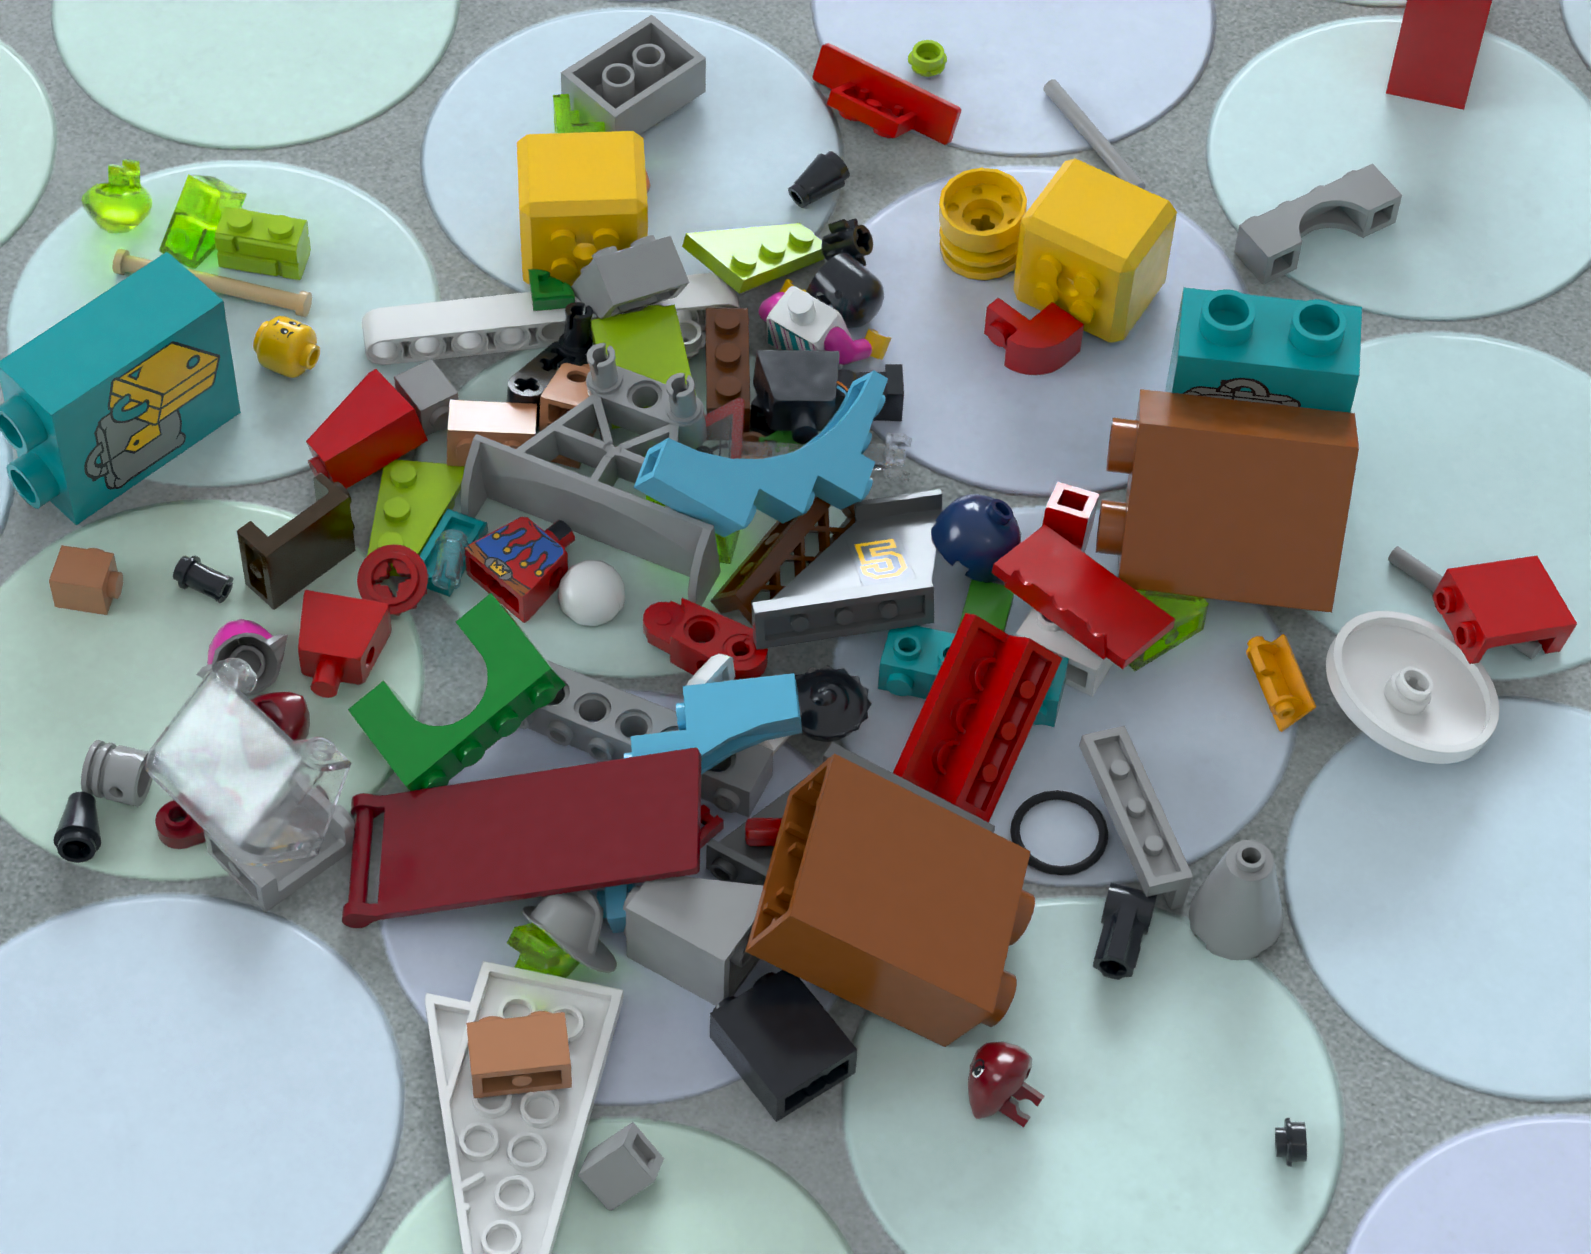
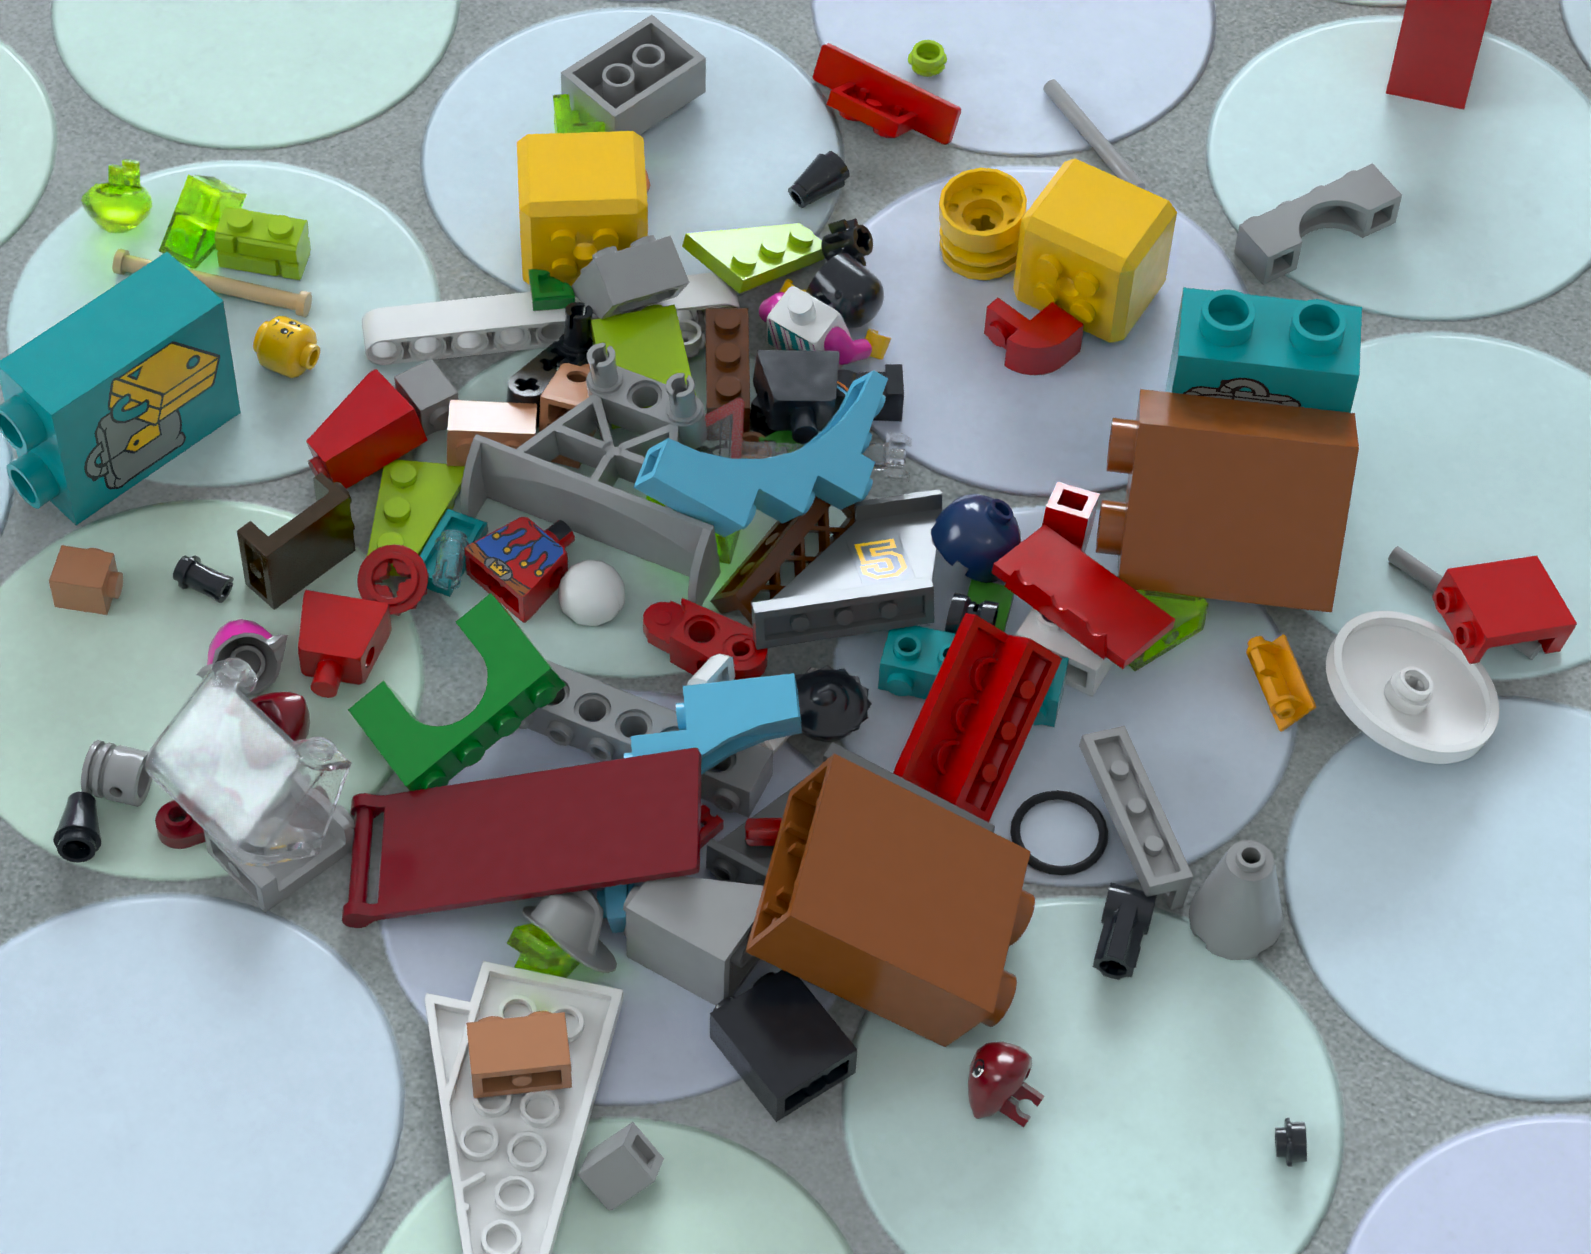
(962, 604): none -> black wheel

